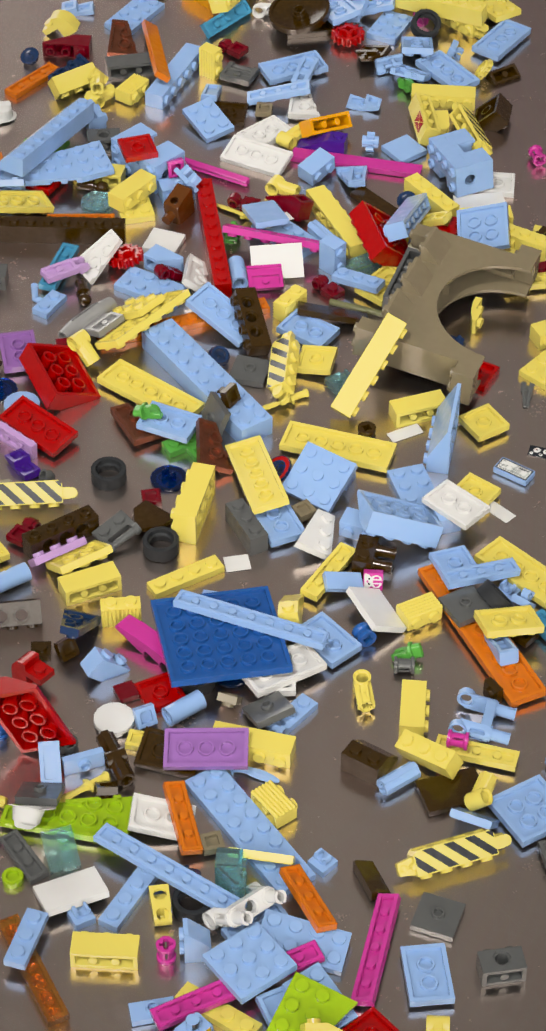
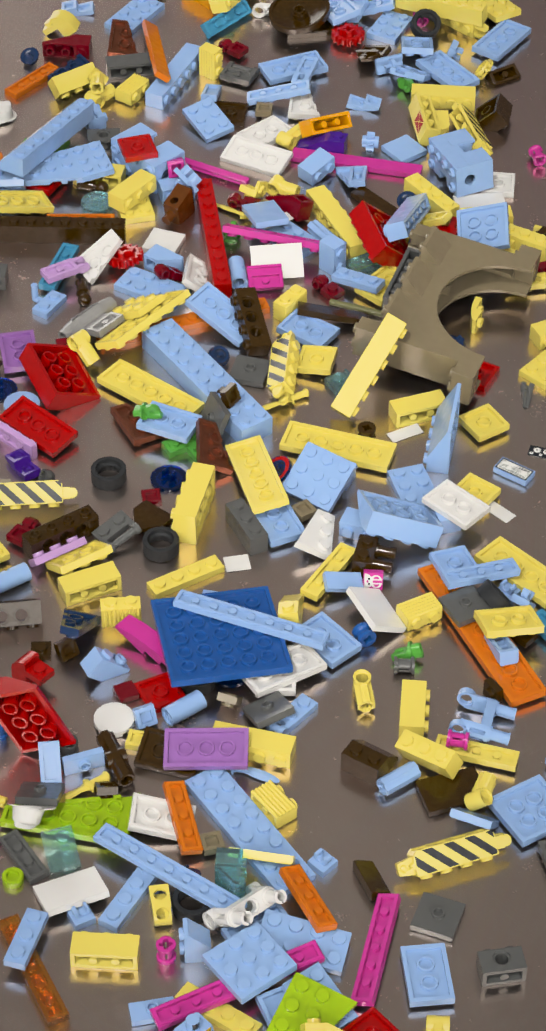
(257, 191): none -> light yellow bracket

